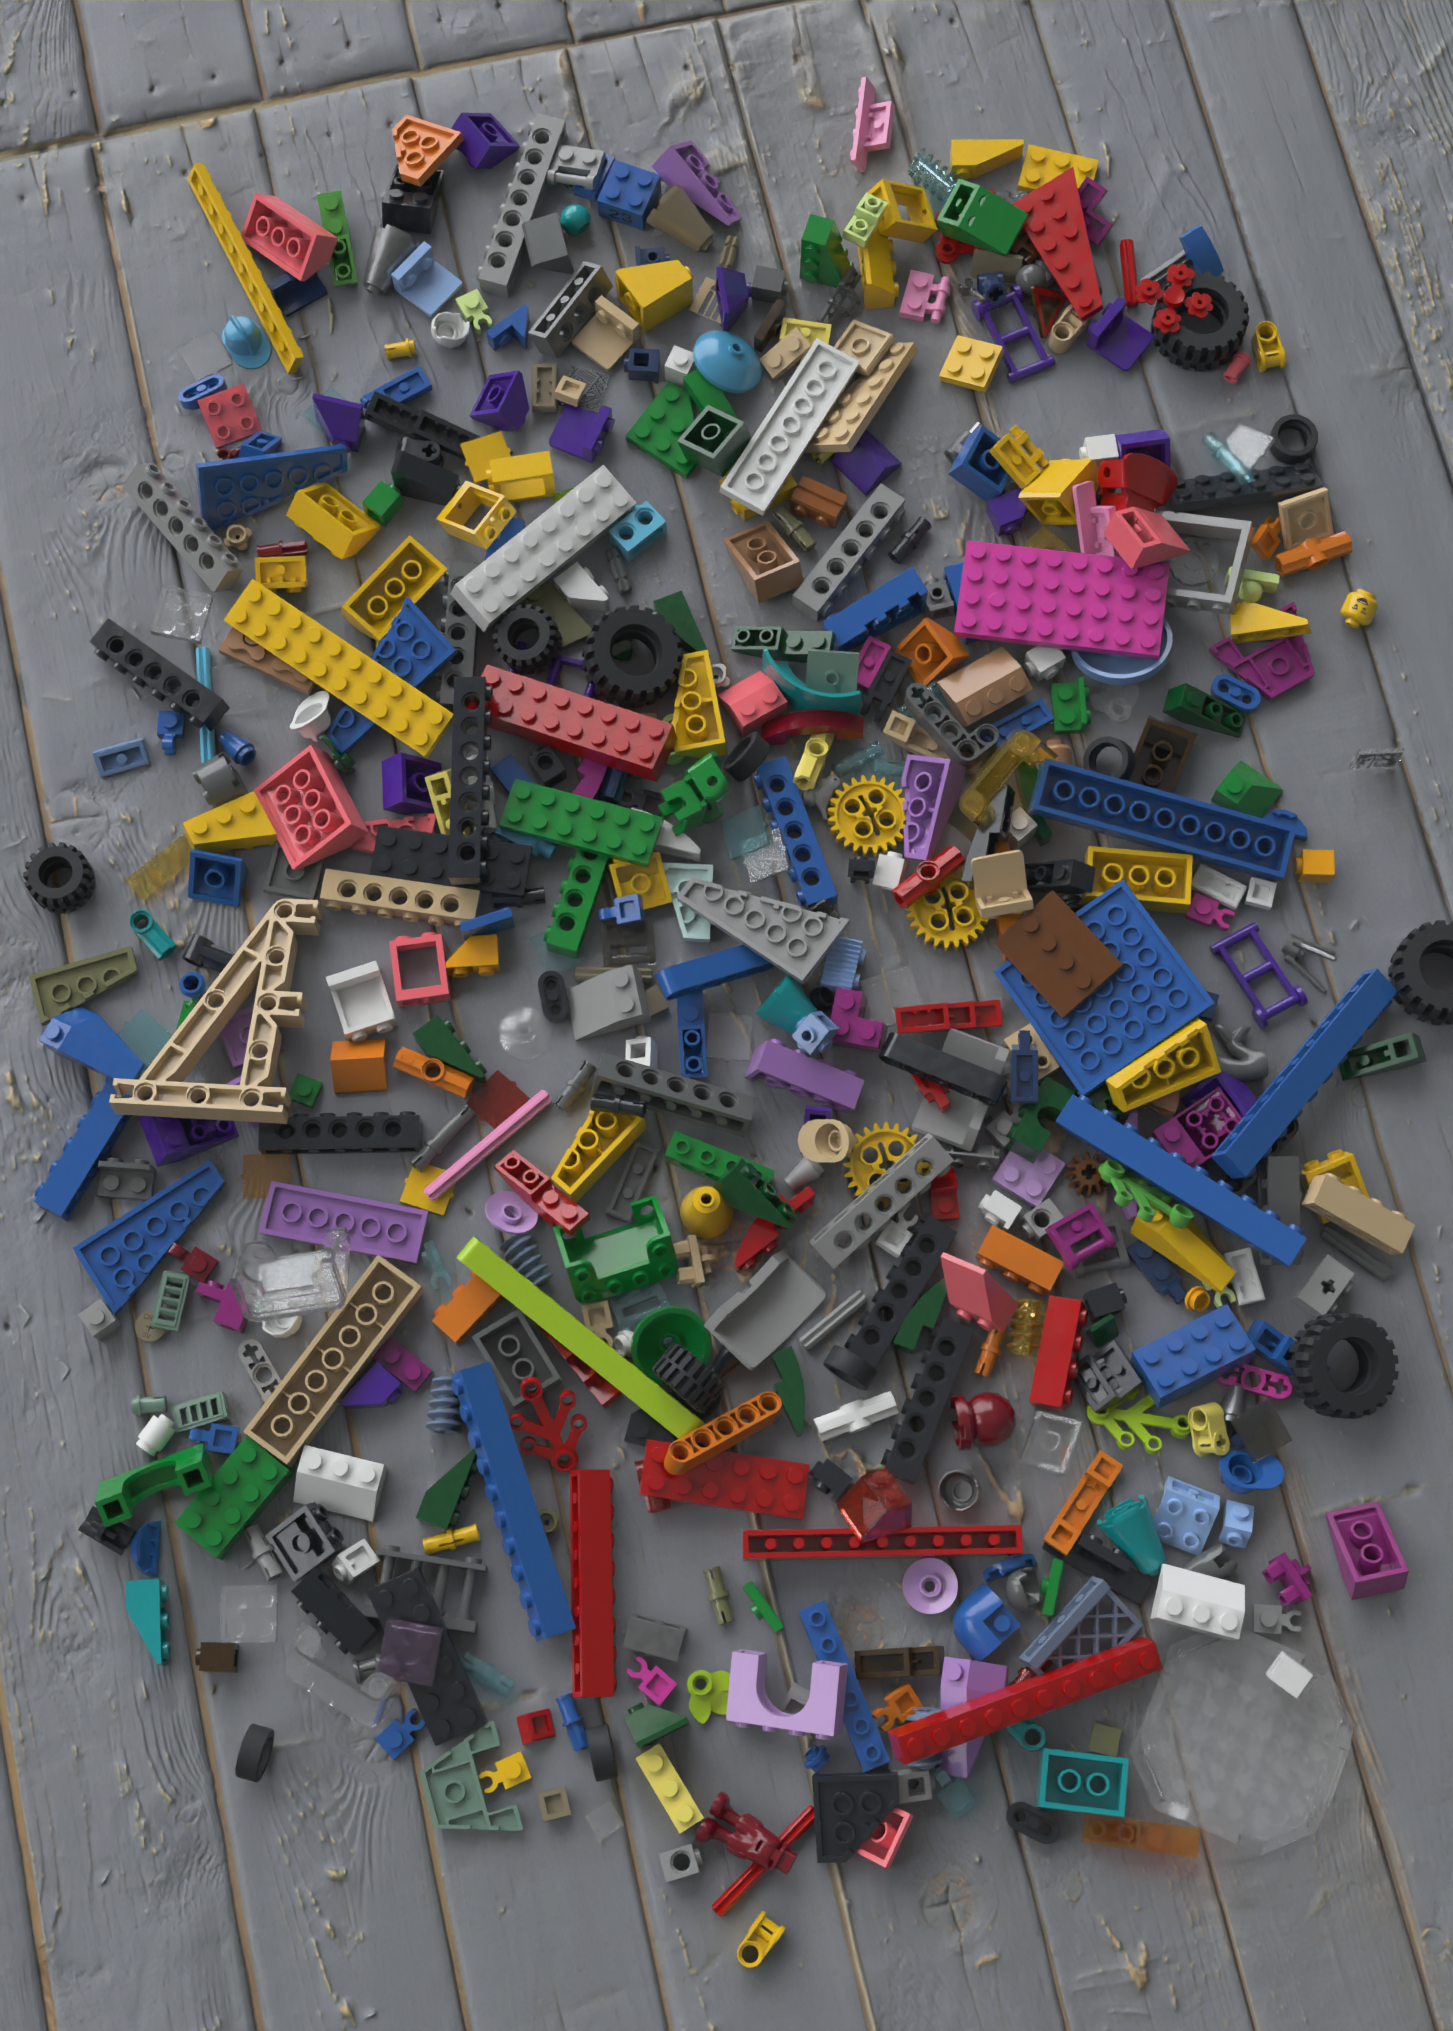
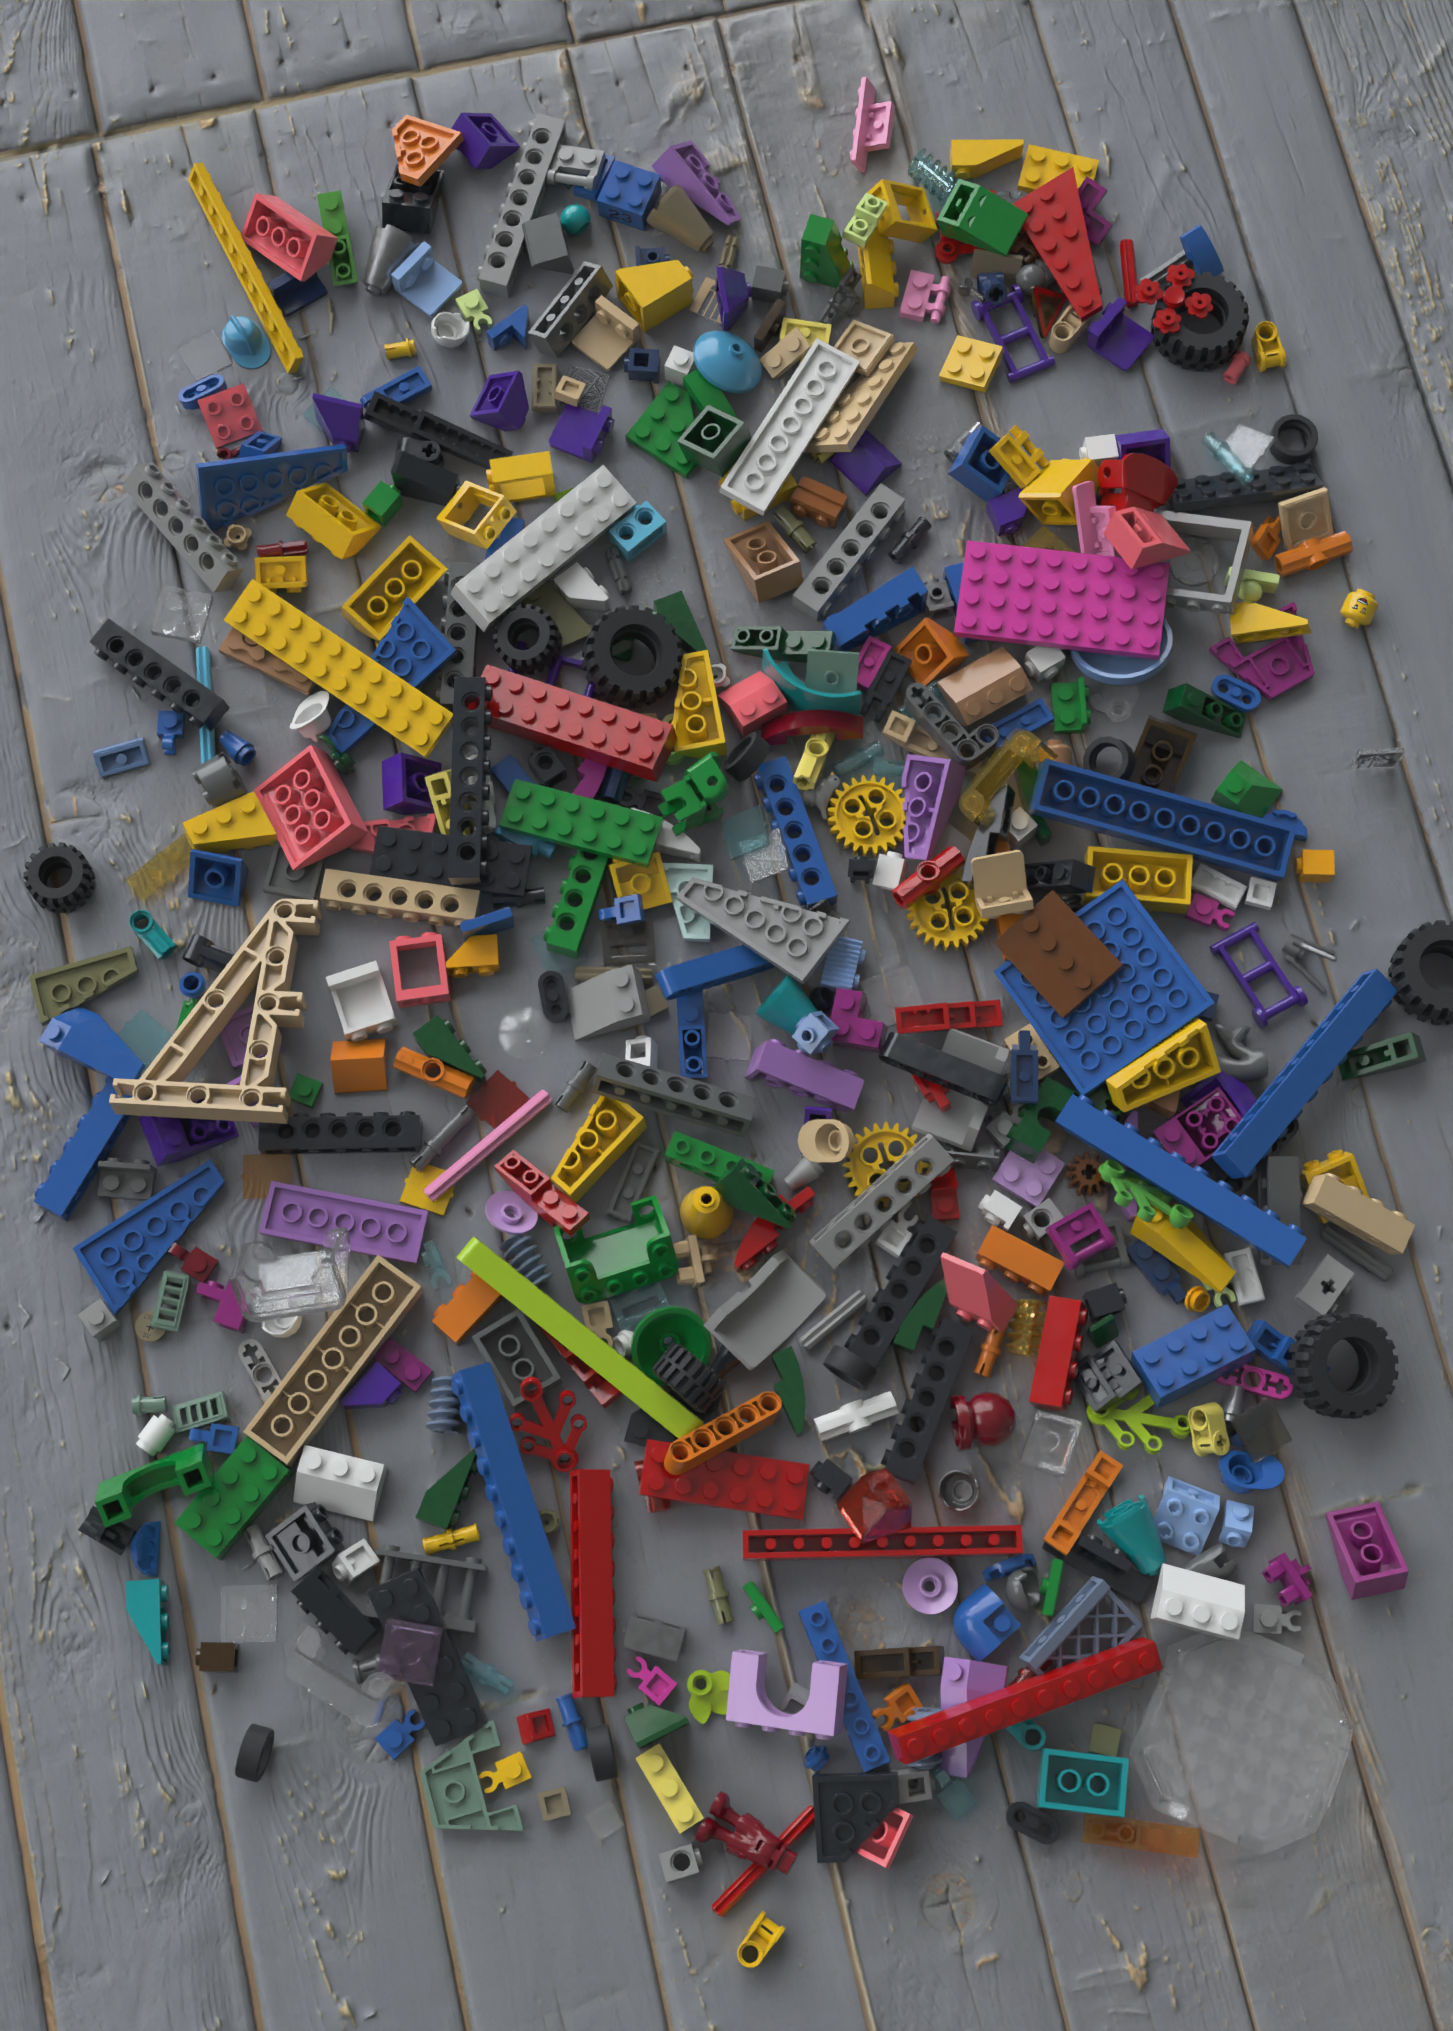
(480, 451): yellow piece -> none
(618, 1105): black pin -> none
(1290, 1675): white brick -> none

